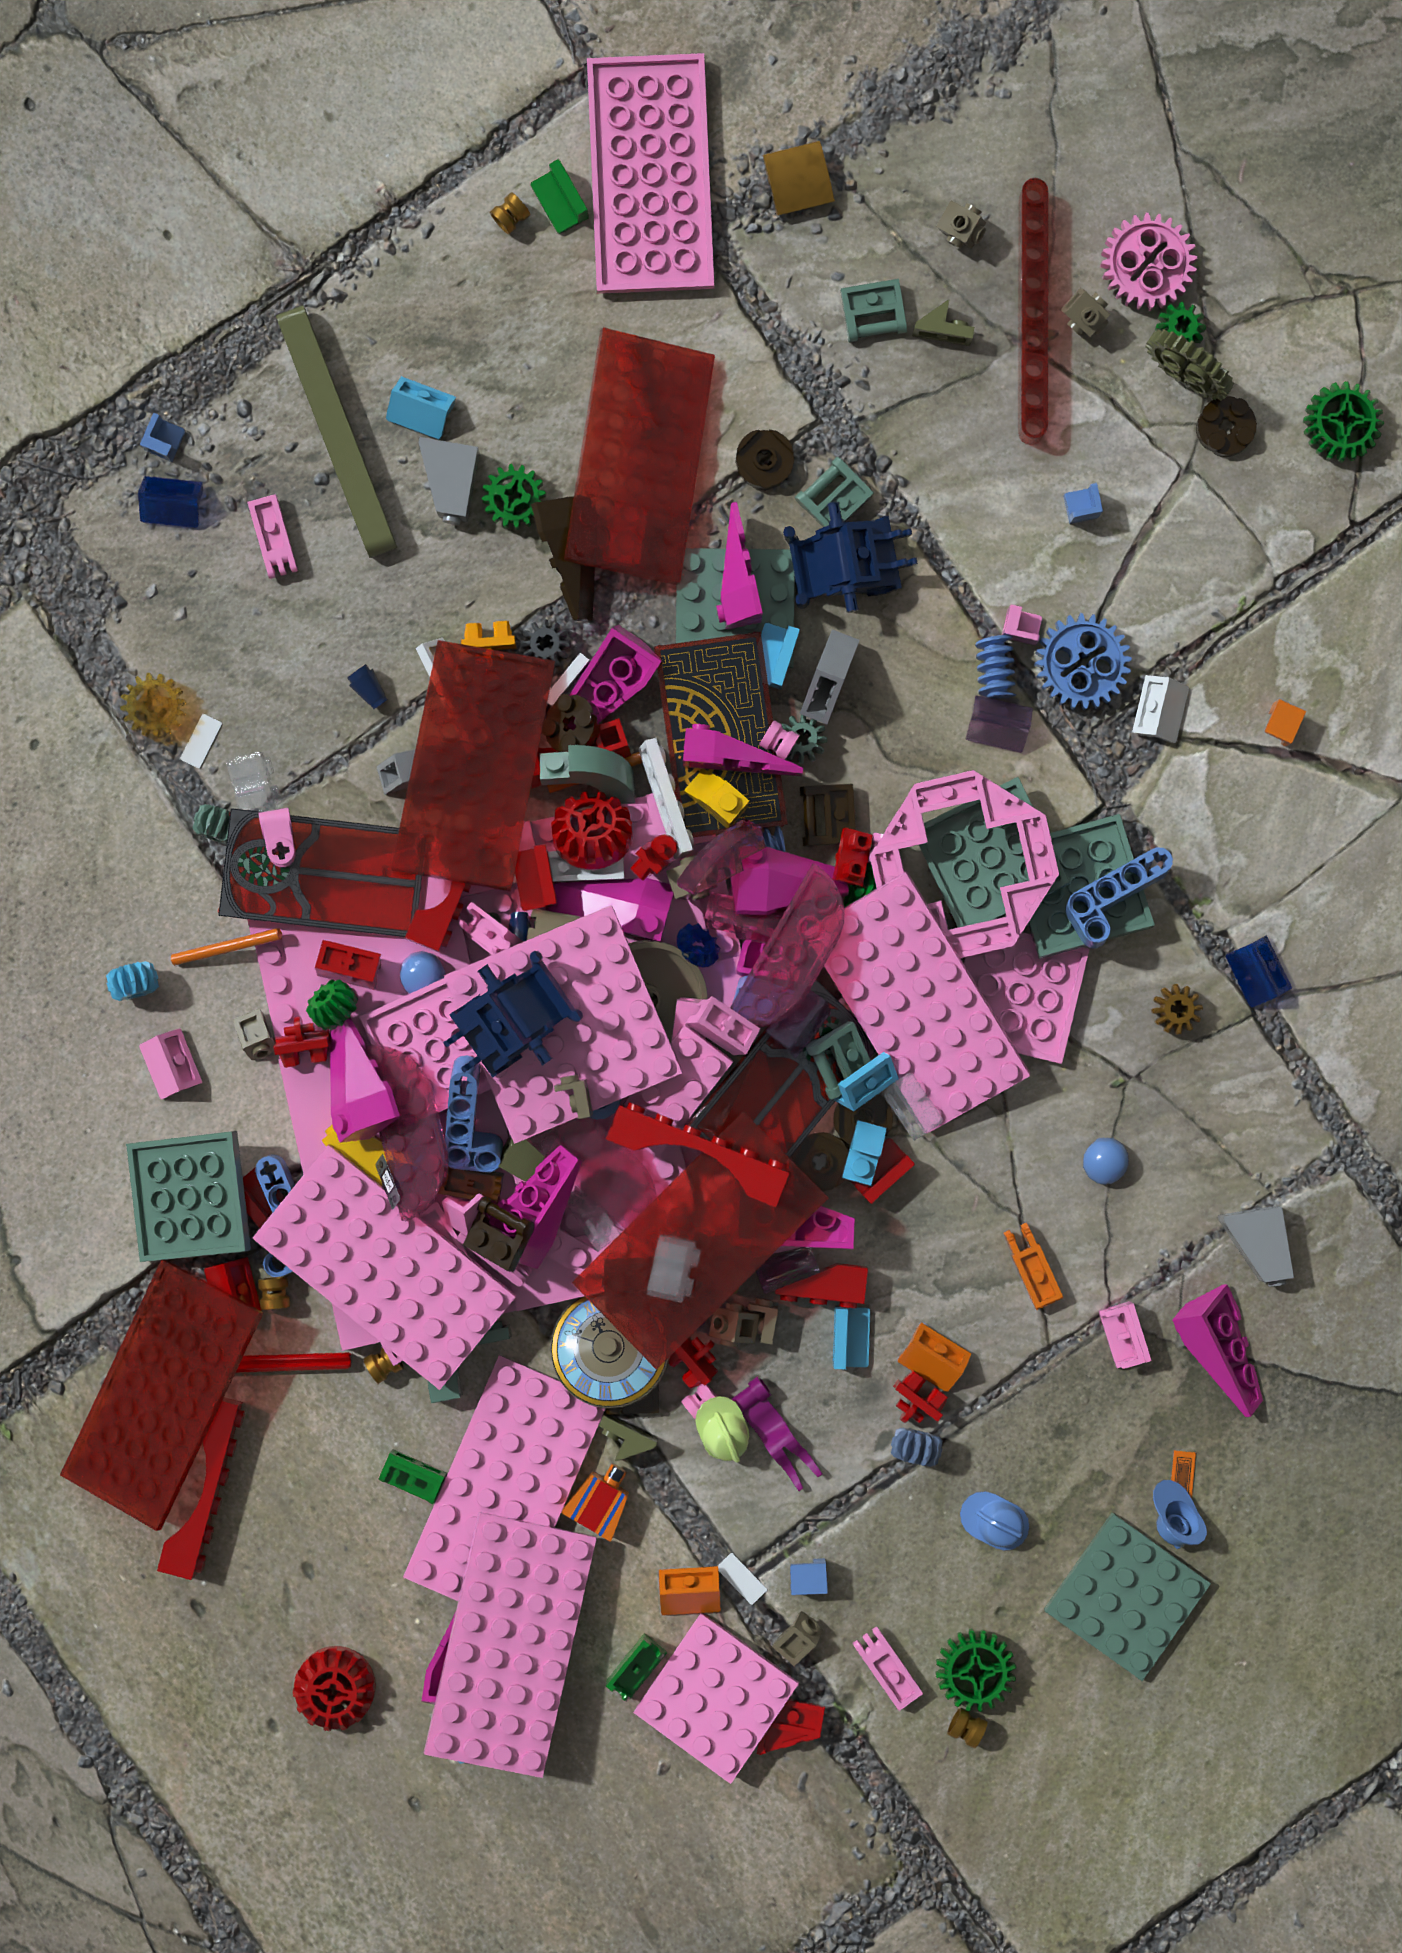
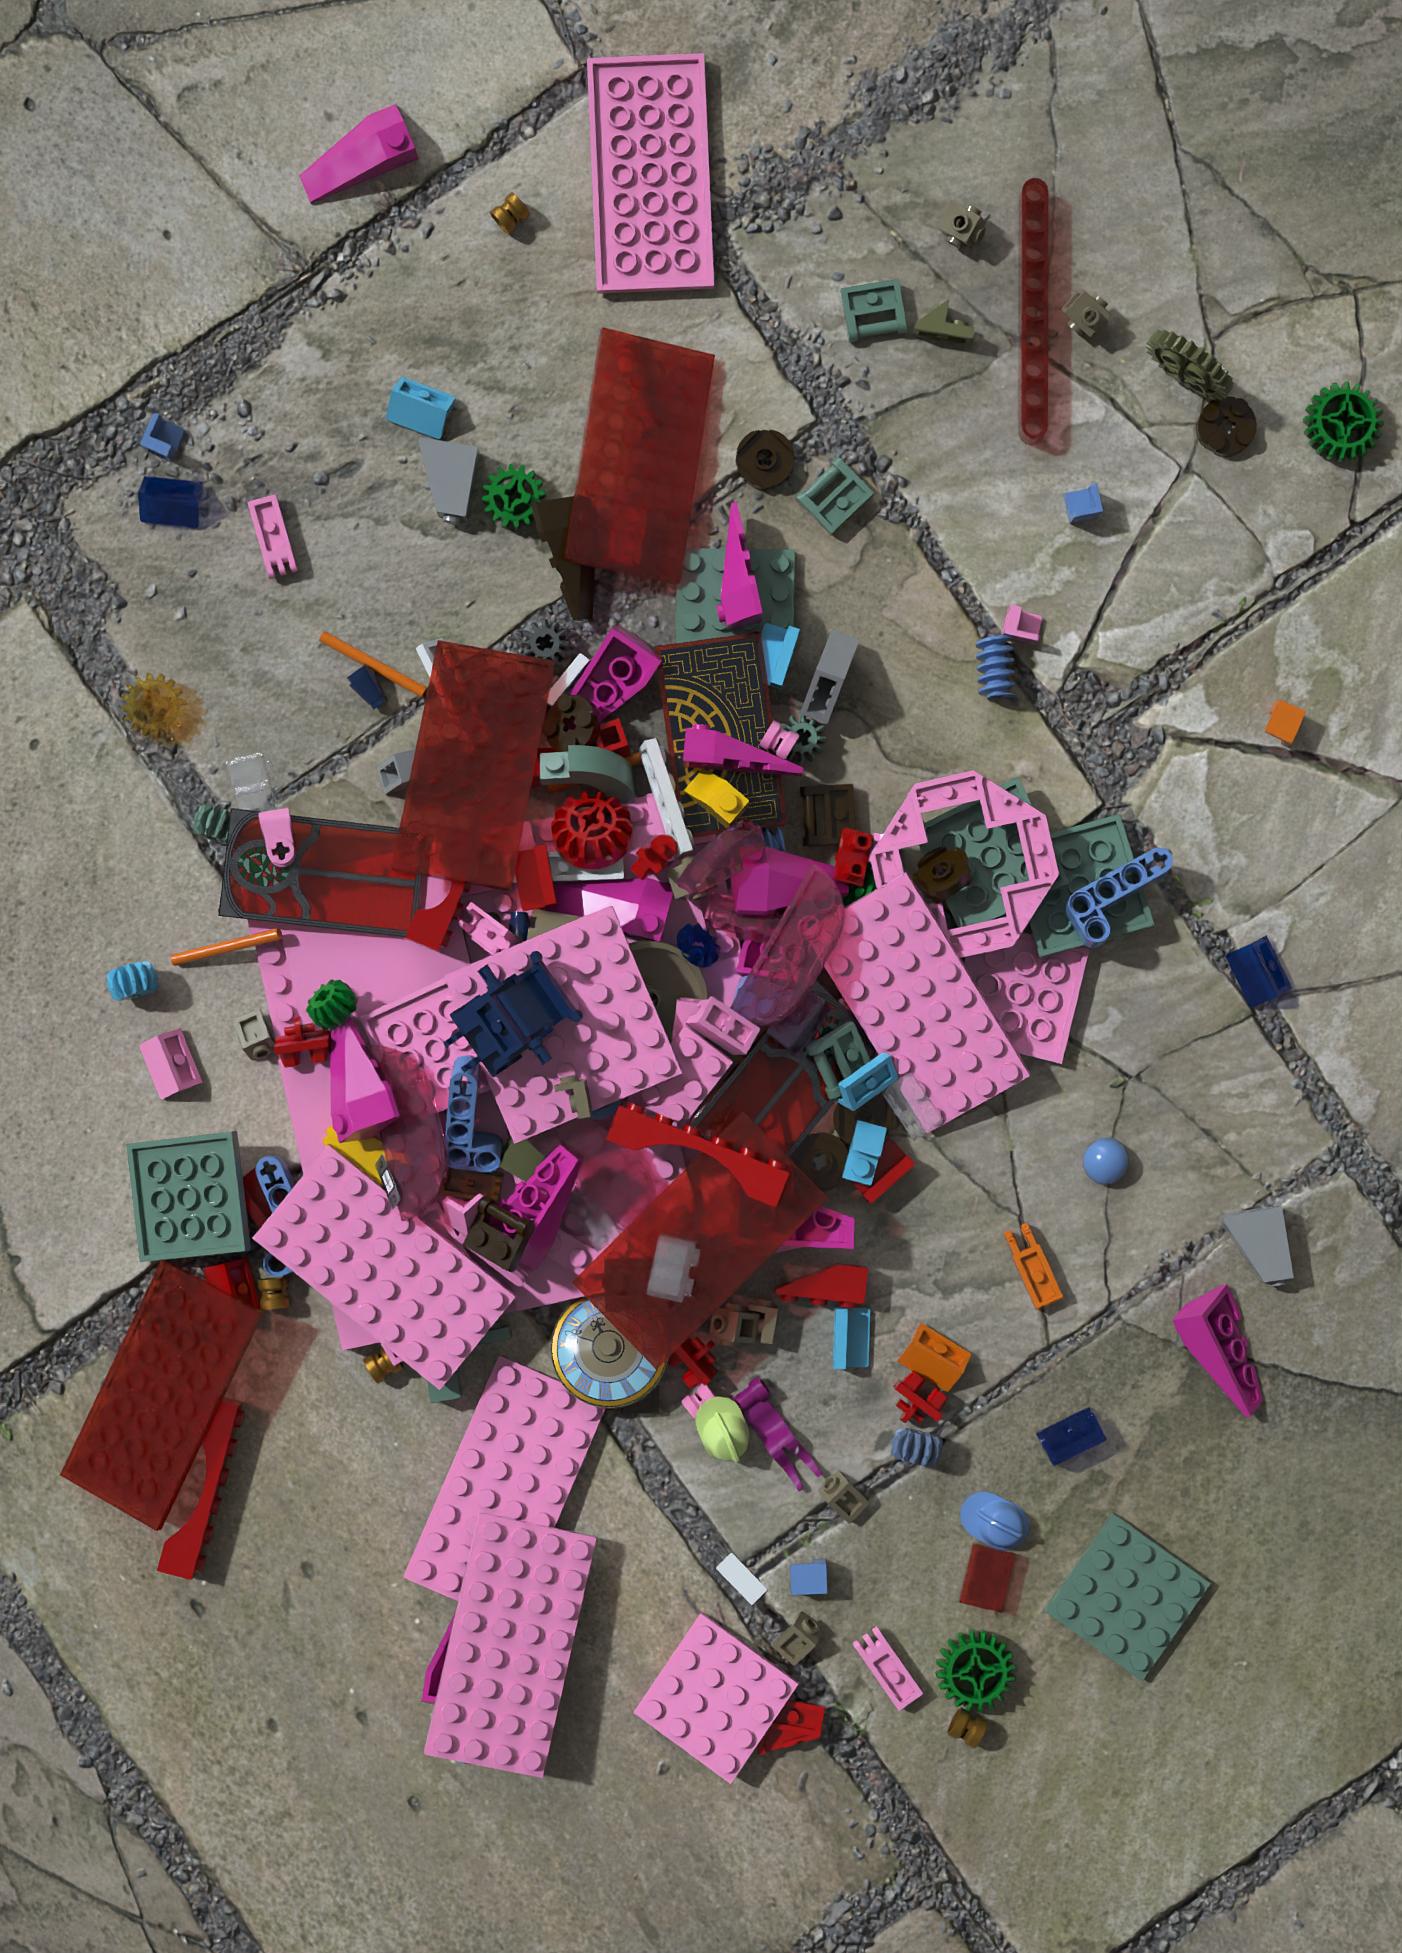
(201, 741): white sticker -> none
(295, 1362): red axle -> none
(336, 431): olive beam -> none
(348, 964): red hinge -> none
(359, 1690): red gear -> none
(364, 153): none -> dark pink wedge
(378, 667): none -> orange bar
(412, 1476): green hinge -> none
(420, 971): medium blue hair -> none
(501, 641): light orange hips -> none
(560, 198): green panel -> none
(599, 1502): torso -> none
(634, 1439): olive slope -> none
(635, 1667): green hinge -> none
(689, 1590): orange panel -> none
(787, 1269): panel -> none
(798, 178): pearl gold slope -> none
(843, 1496): none -> dark tan bracket
(846, 559): dark blue piece -> none
(957, 875): none -> dark brown plate
(986, 1577): none -> clear red plate
(999, 724): clear purple panel -> none
(1071, 1436): none -> clear blue hinge
(1097, 683): medium blue gear -> none
(1124, 1335): bright pink hinge -> none
(1129, 245): bright pink gear -> none
(1160, 708): white panel -> none
(1178, 1517): medium blue piece -> none
(1182, 1000): pearl gold gear -> none
(1183, 1469): sticker -> none
(1187, 318): green gear -> none

